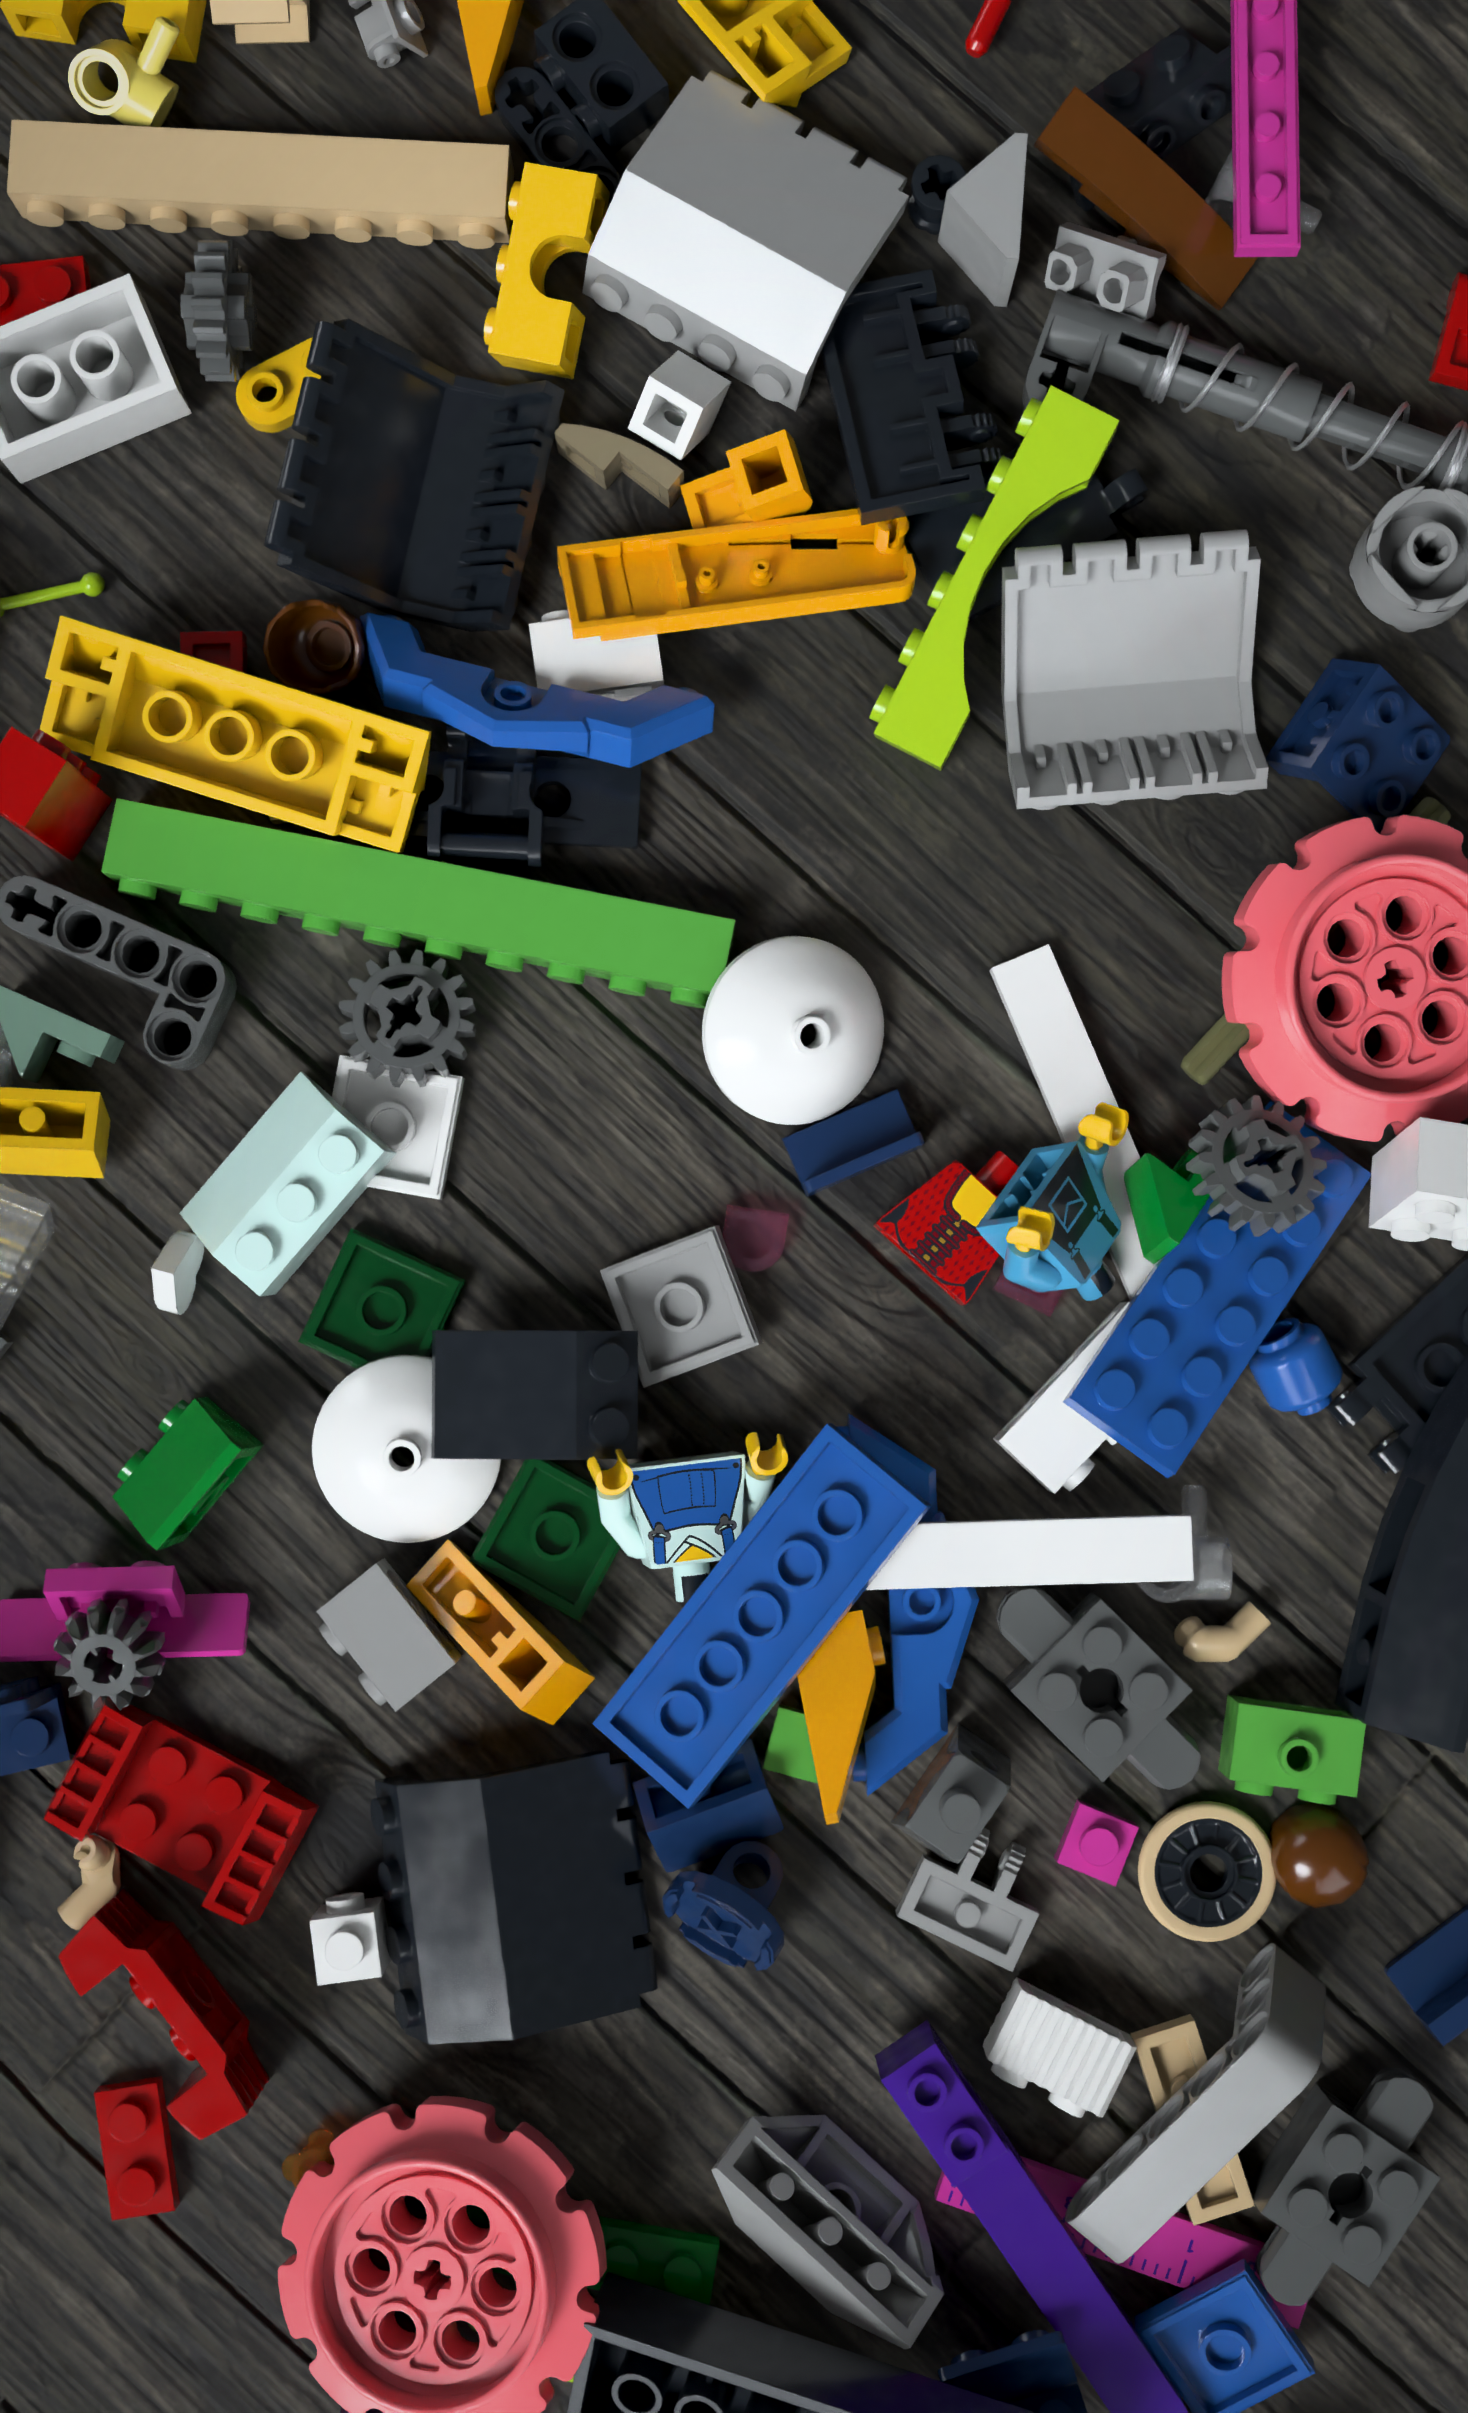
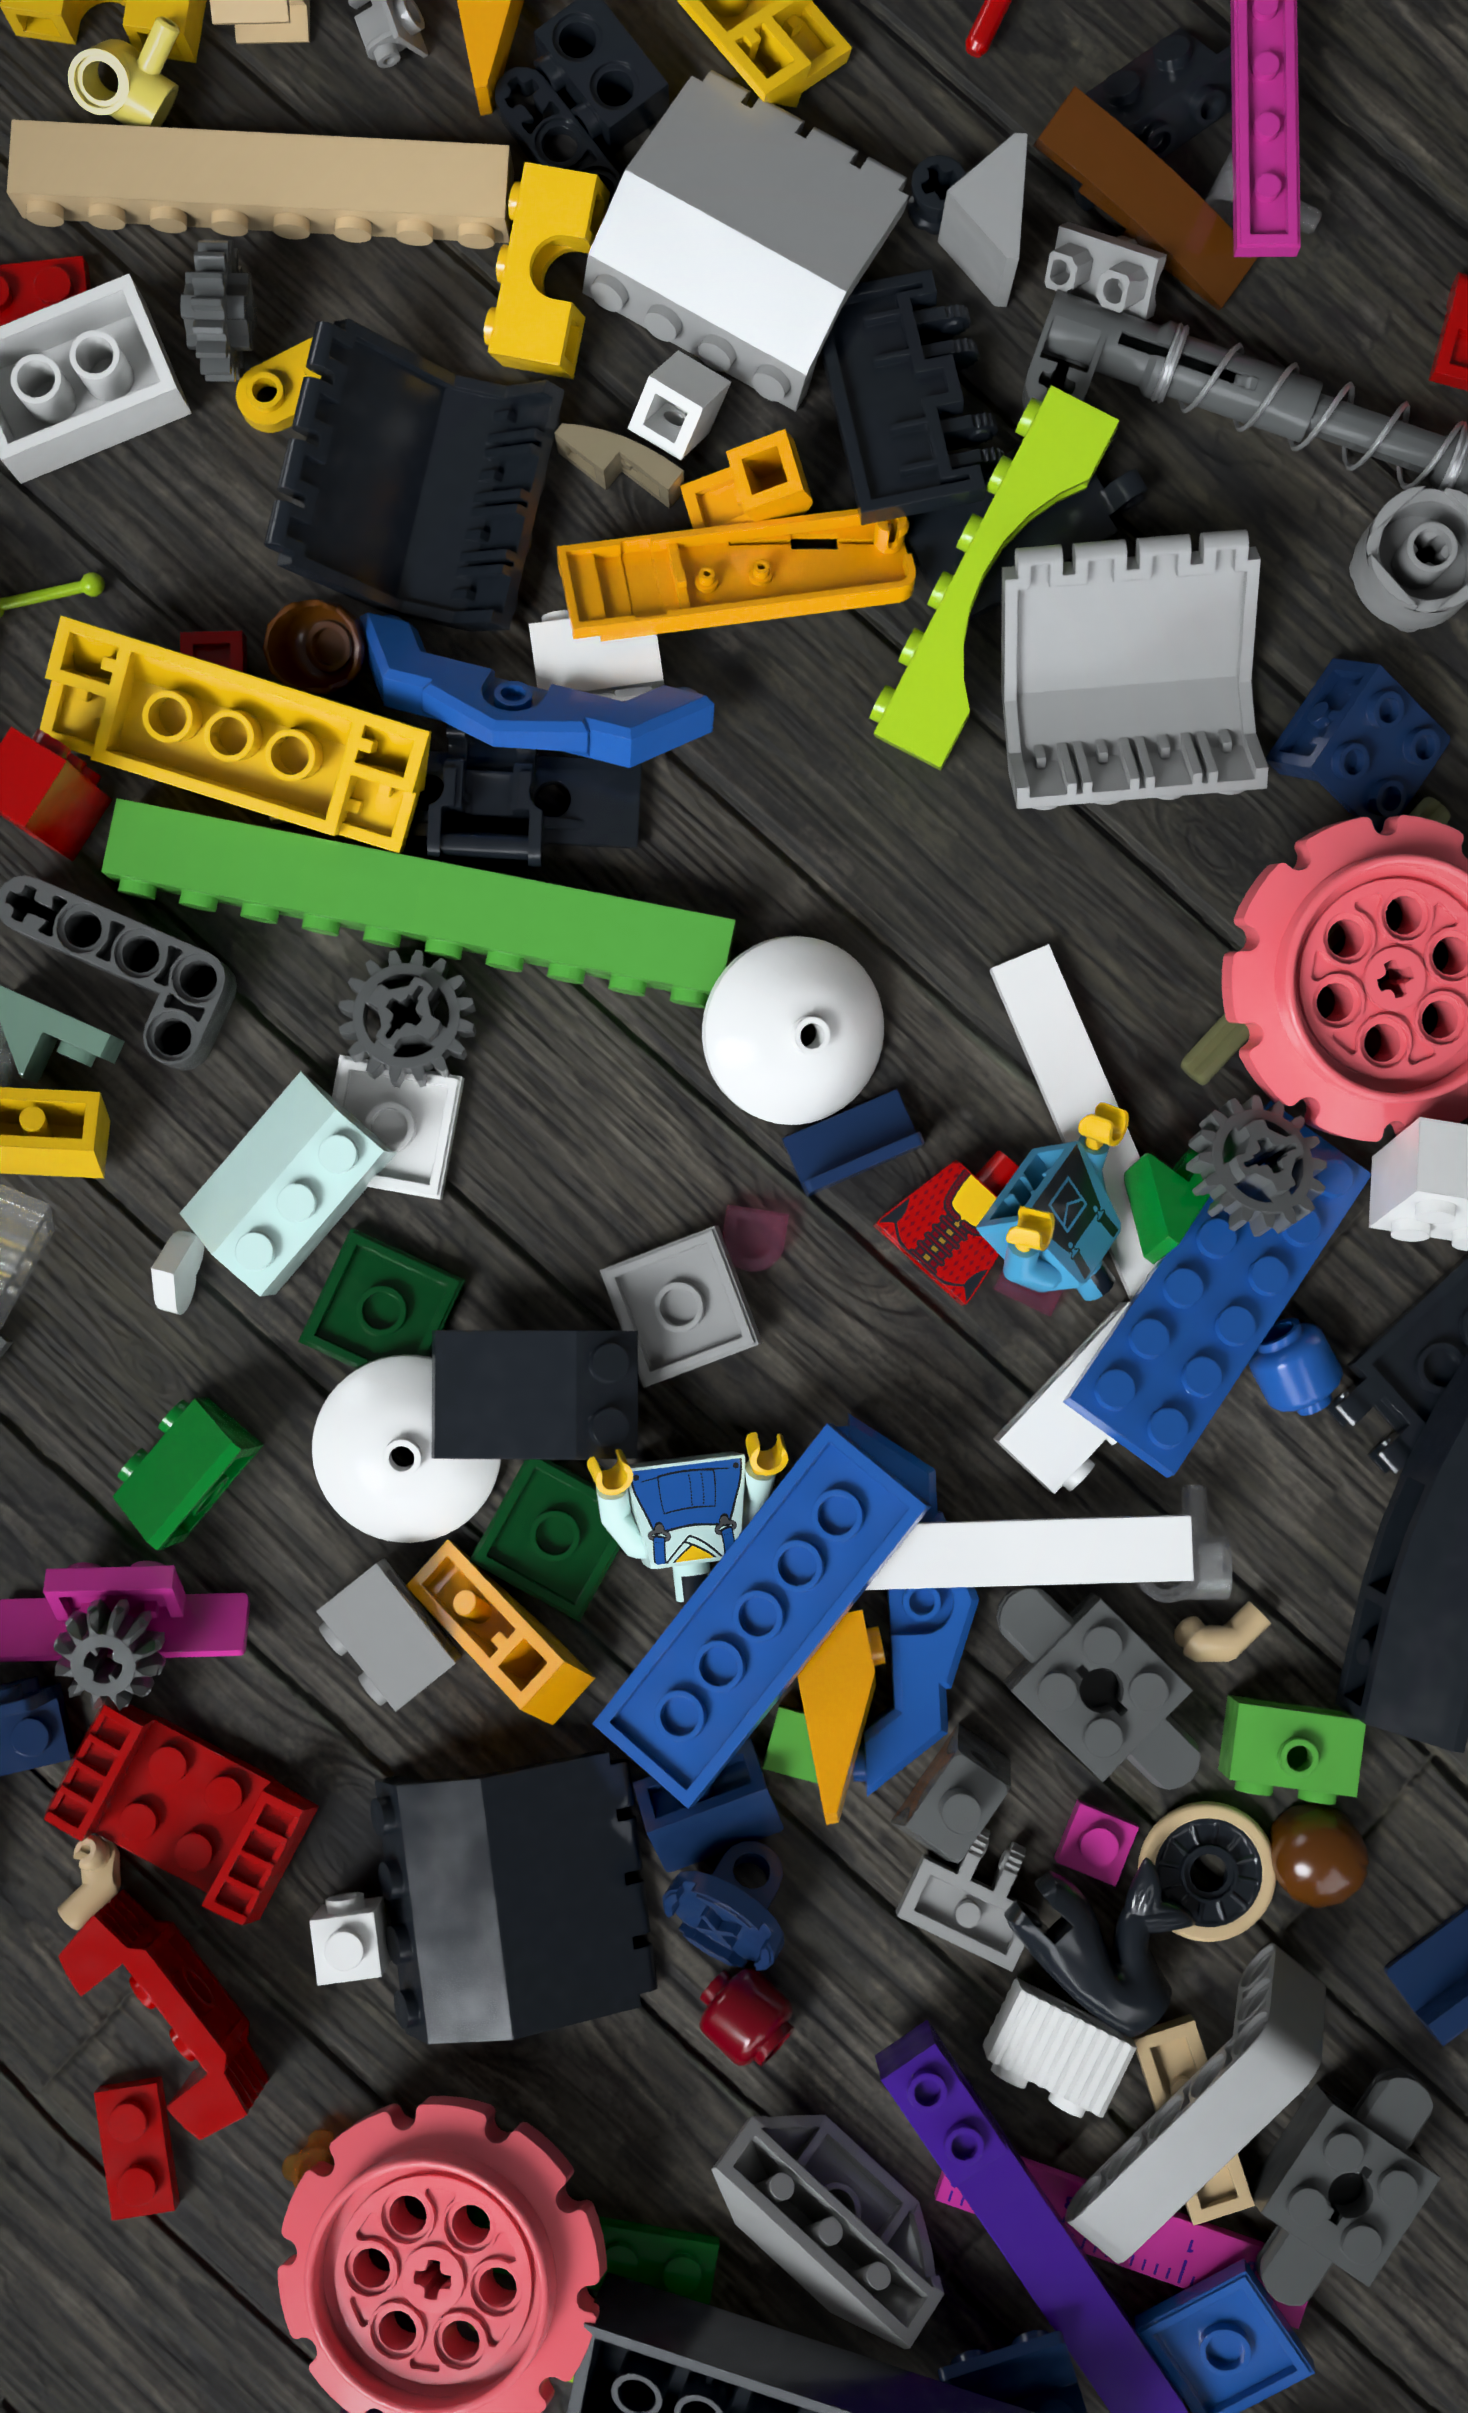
(746, 2016): none -> dark red head
(1120, 1991): none -> black piece

